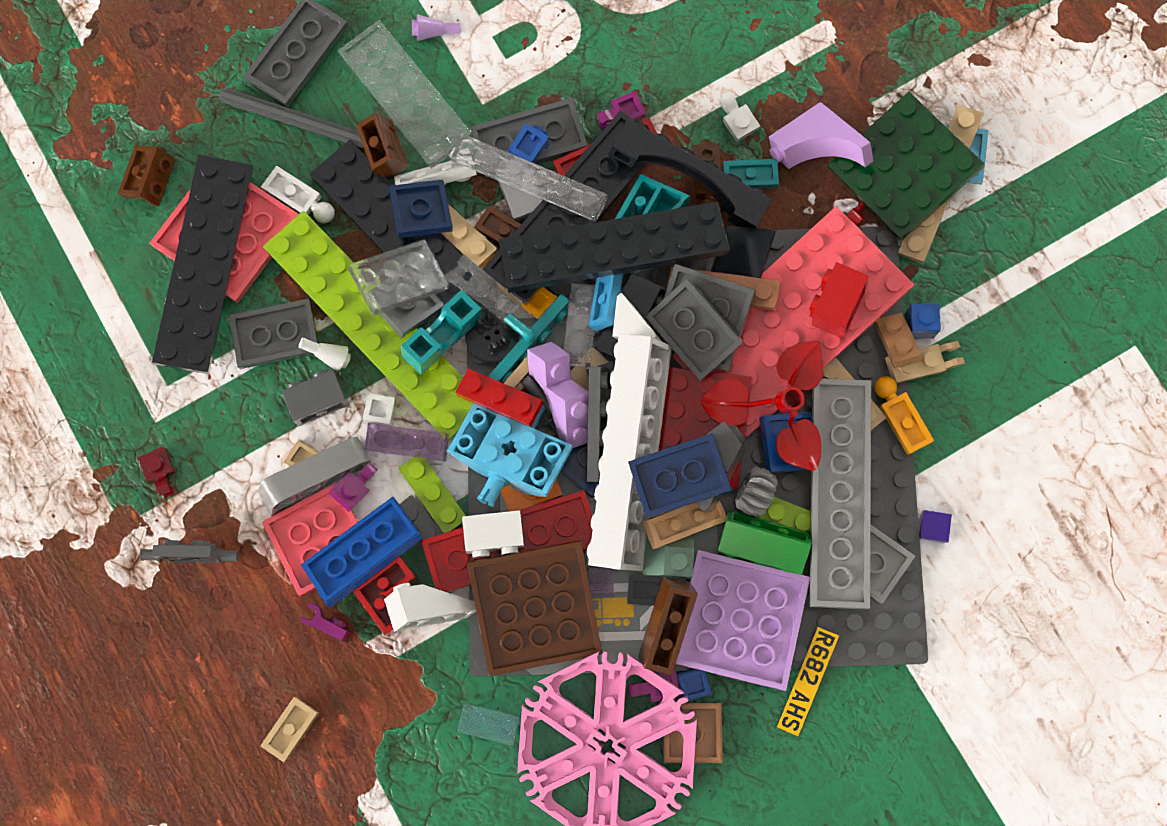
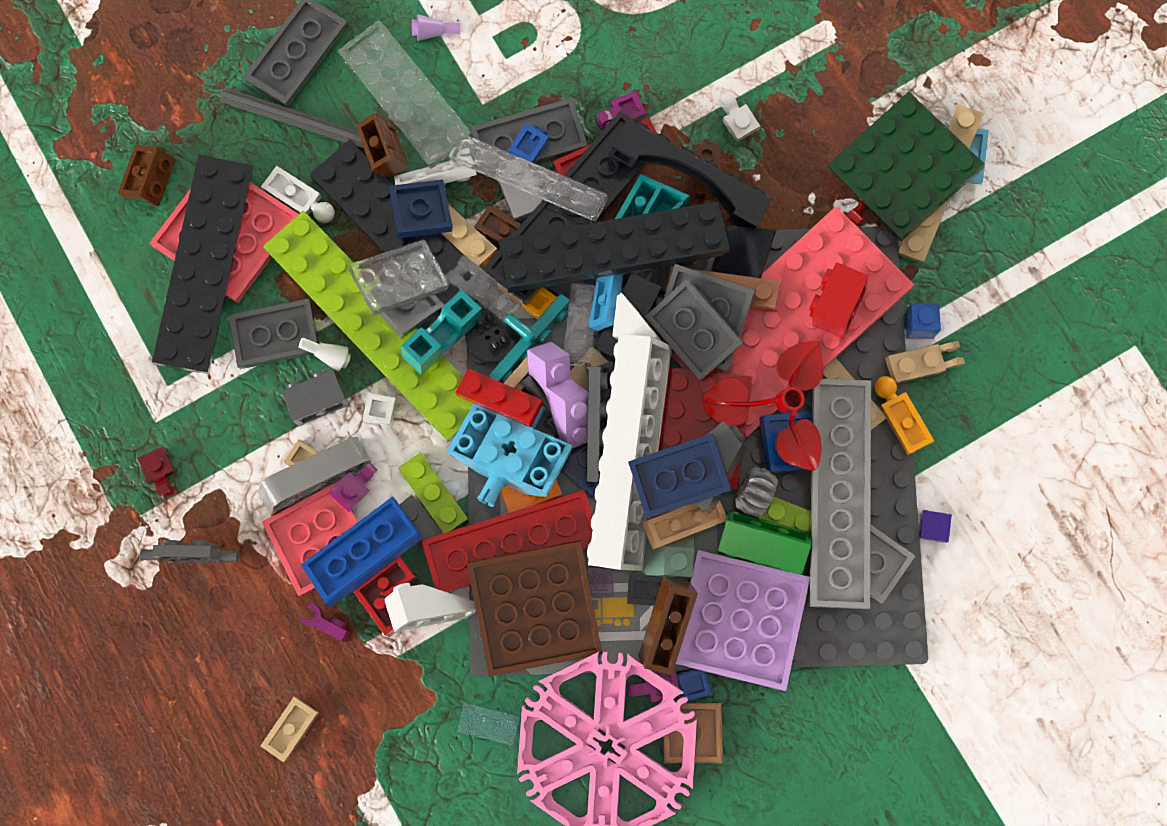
(406, 442): clear purple plate -> none
(493, 533): white brick -> none
(754, 173): teal plate -> none
(808, 681): yellow sticker -> none
(817, 135): lavender arch -> none
(898, 340): medium nougat plate -> none

